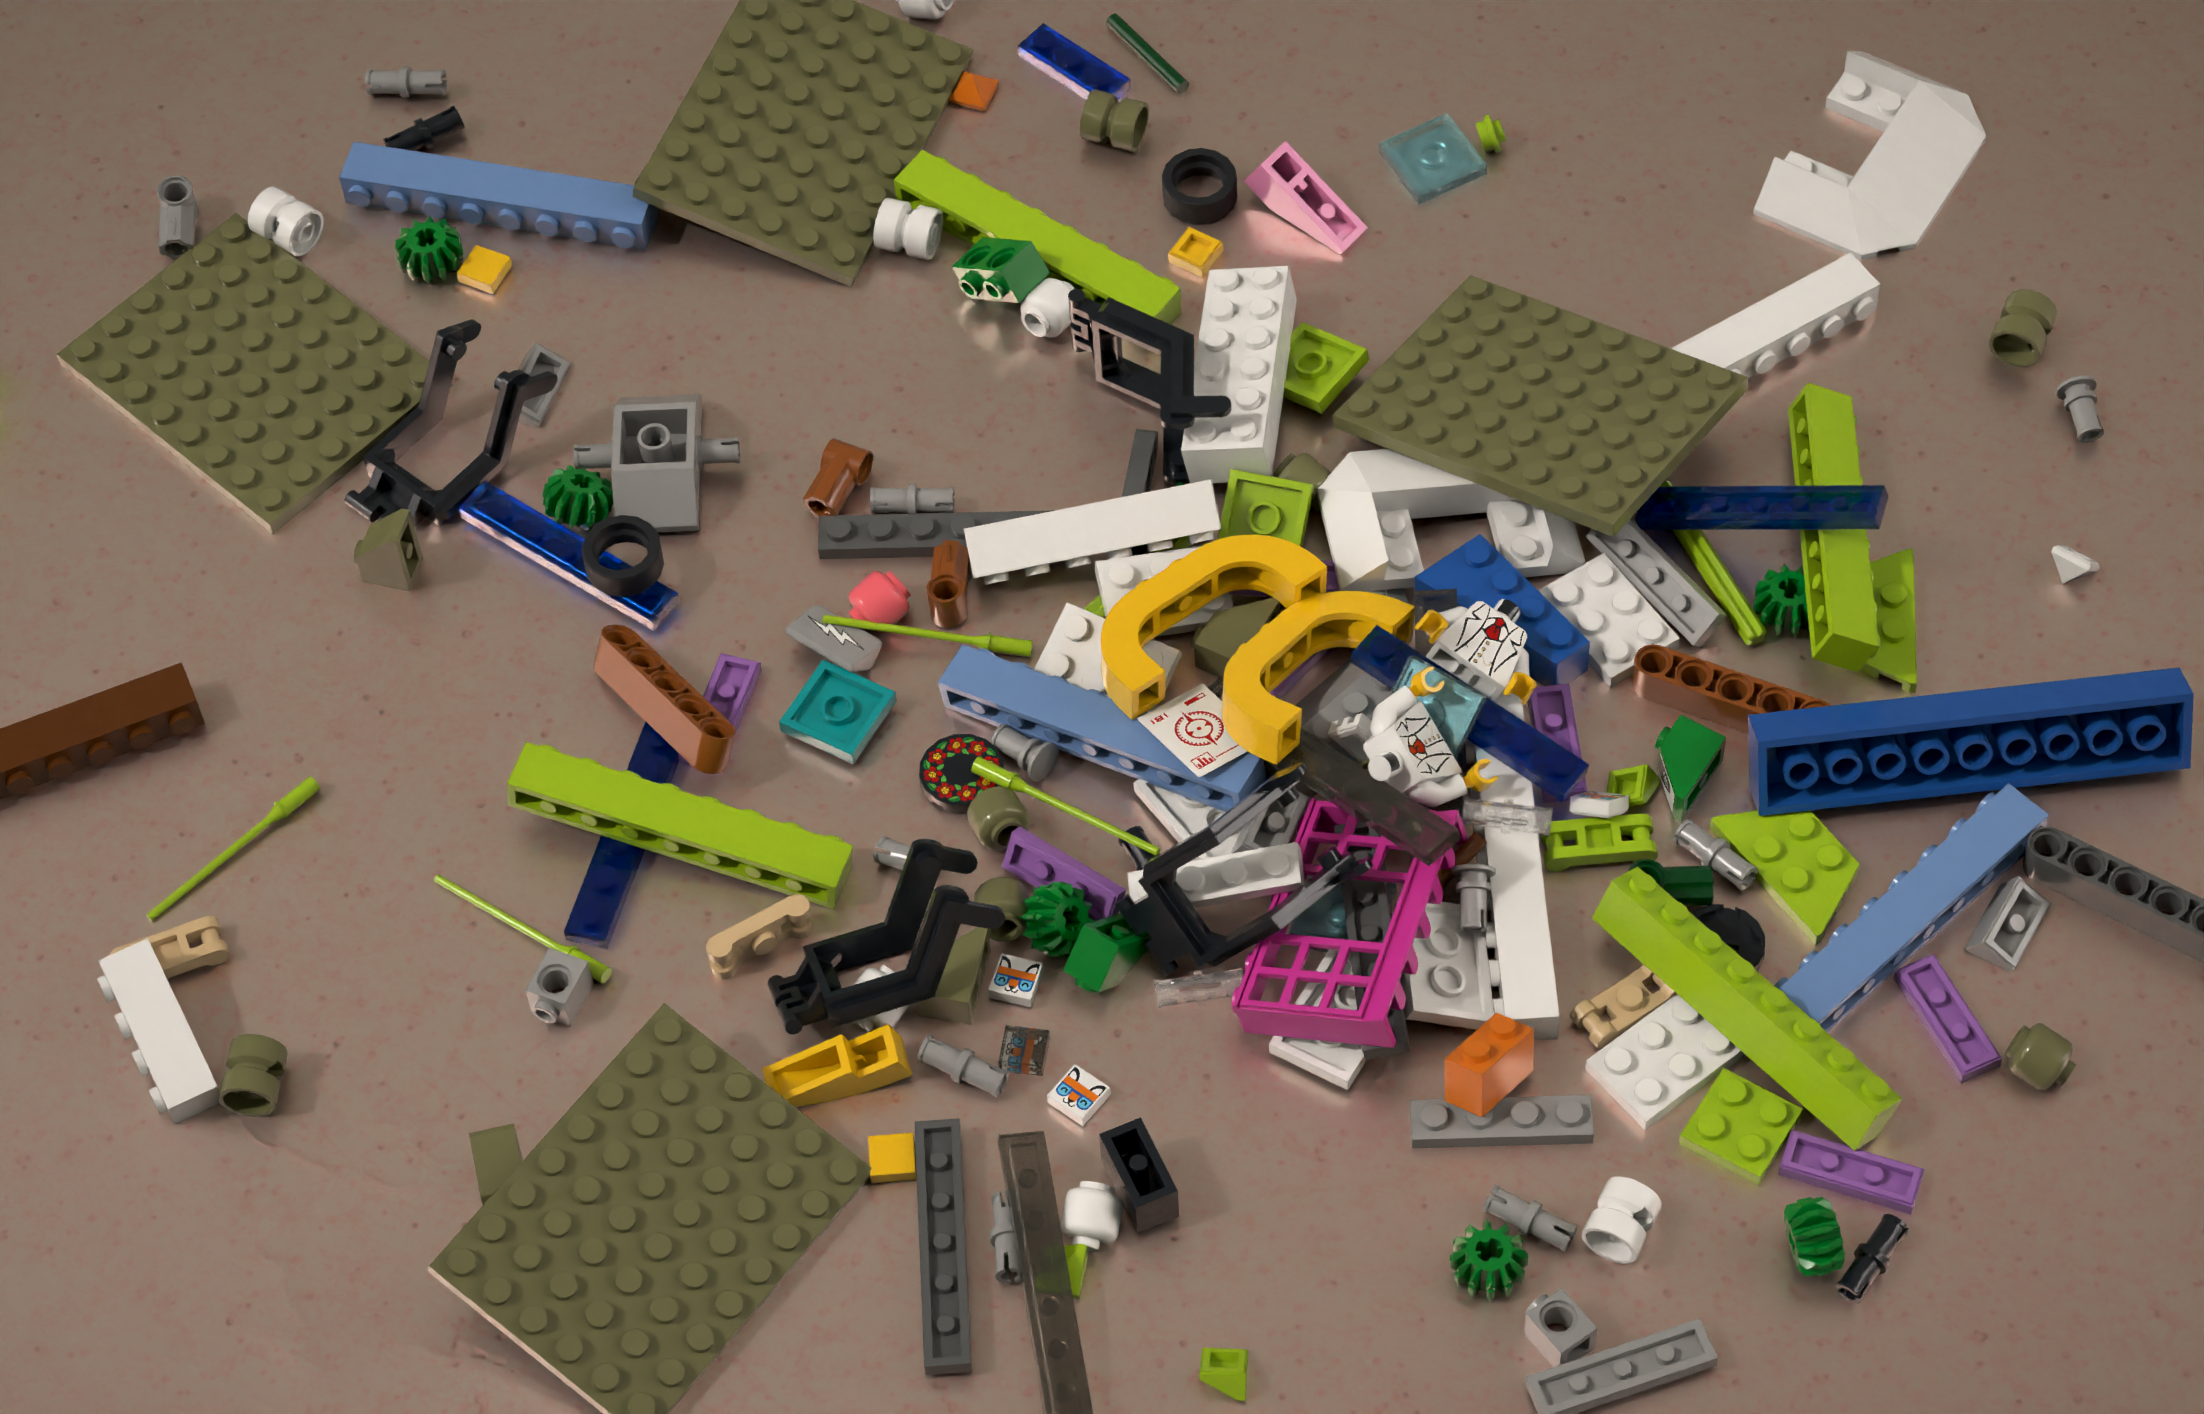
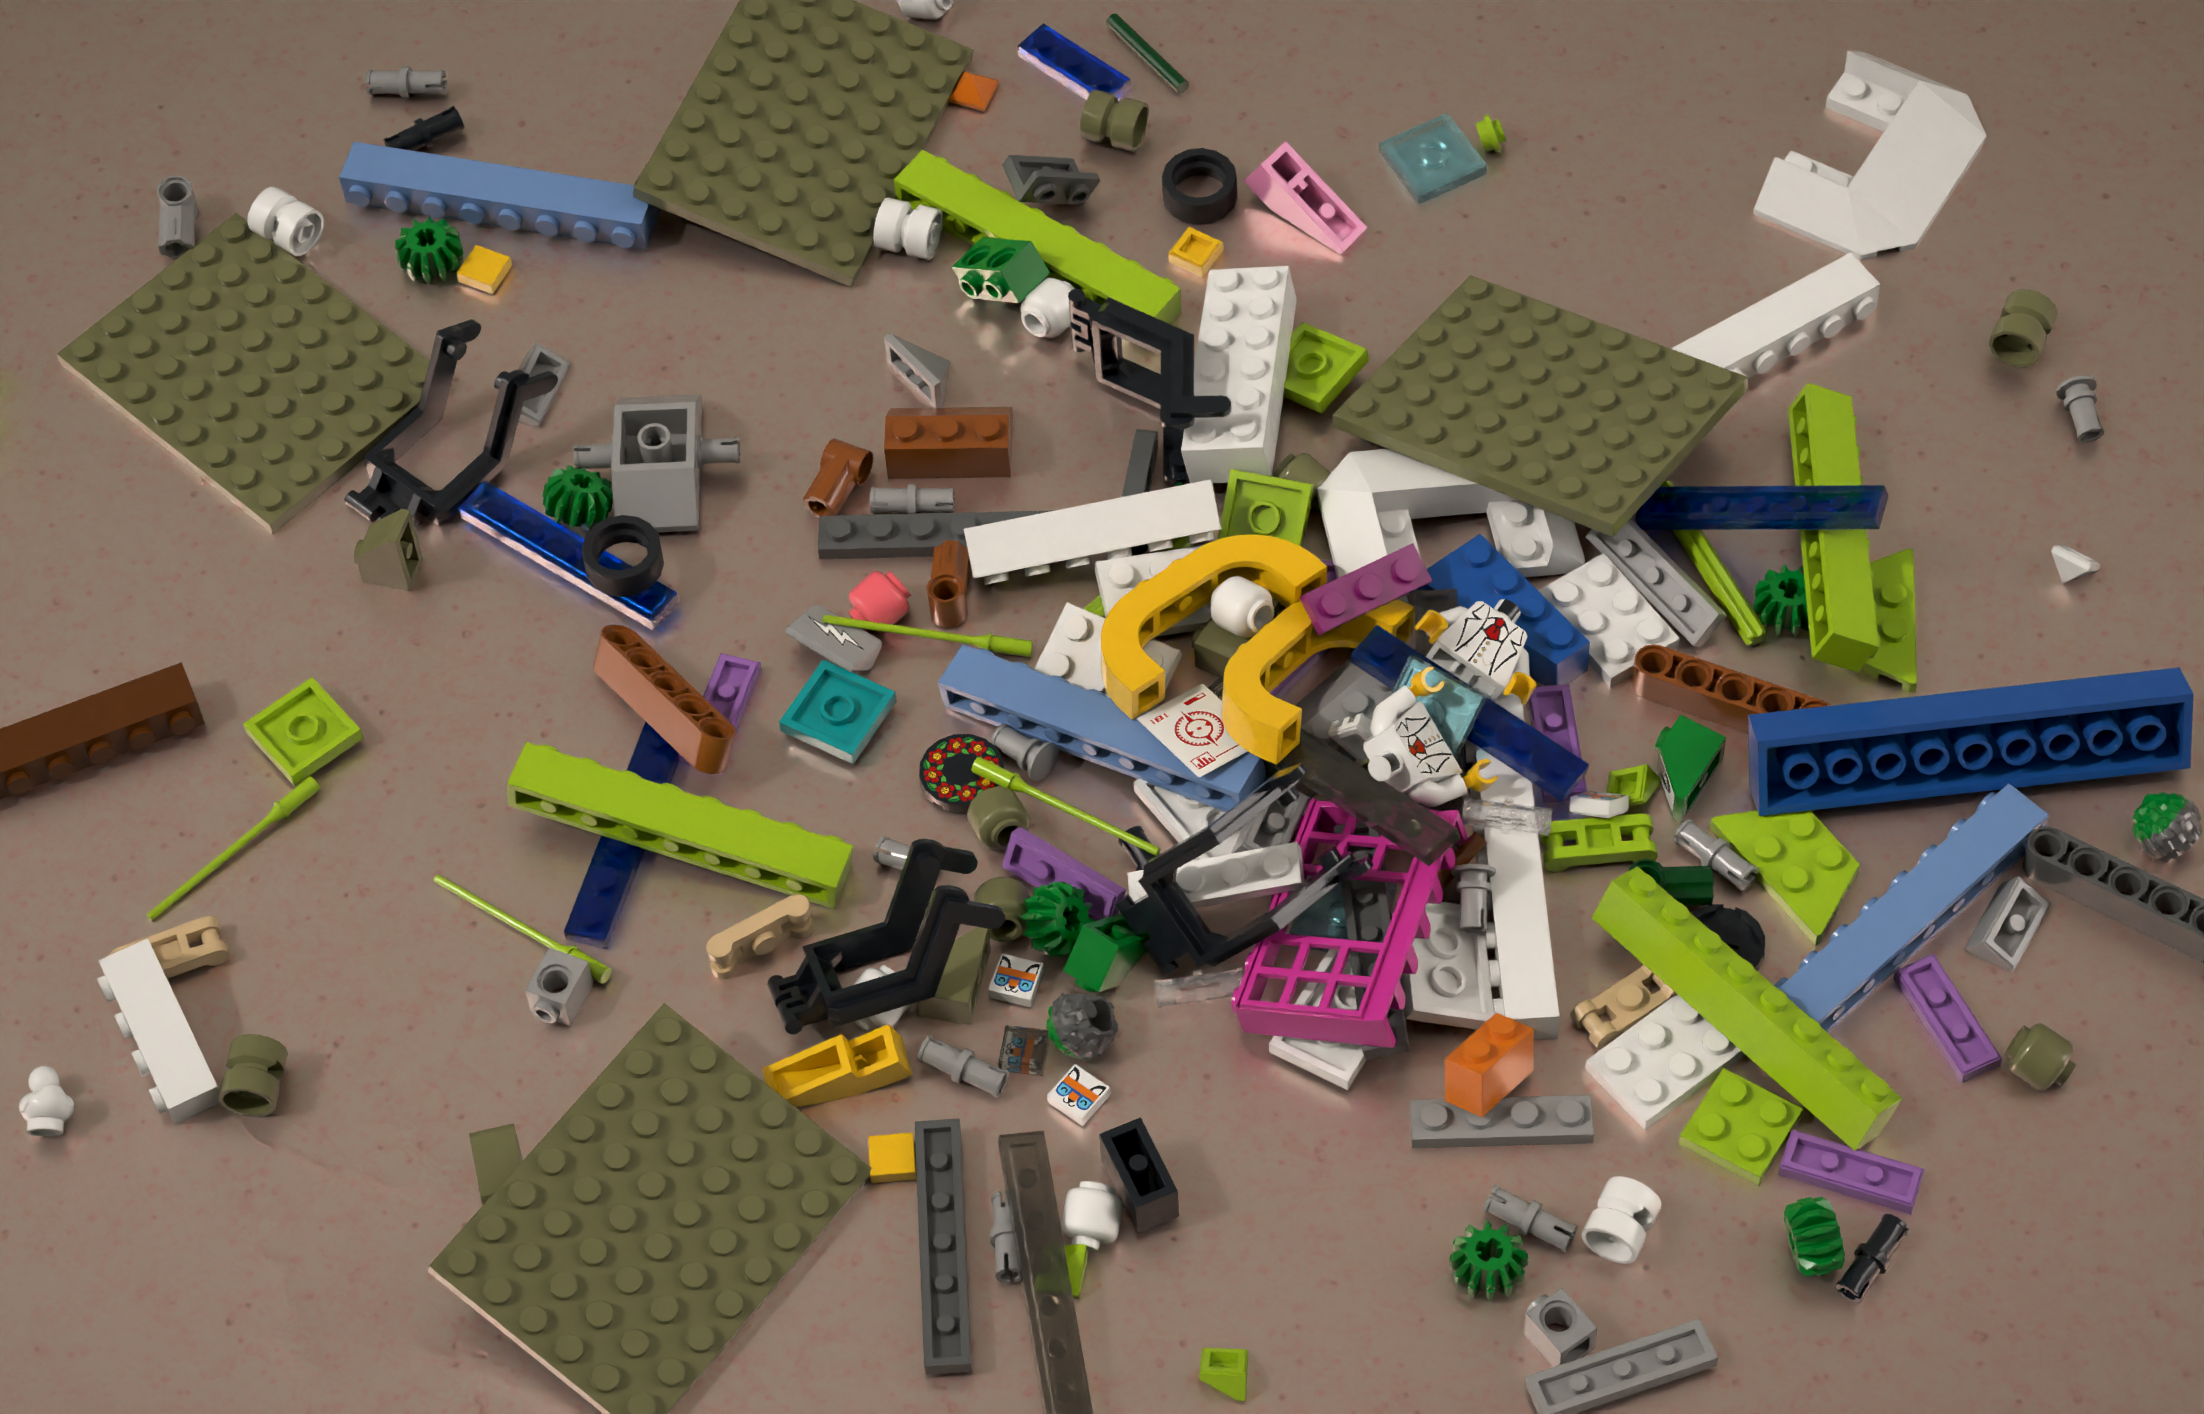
(46, 1105): none -> white animal
(303, 731): none -> lime plate
(919, 367): none -> light grey slope
(948, 442): none -> dark orange slope
(1049, 180): none -> dark grey bracket
(1081, 1025): none -> dark grey piece
(1241, 606): none -> white head
(1365, 589): none -> magenta plate
(2166, 825): none -> piece

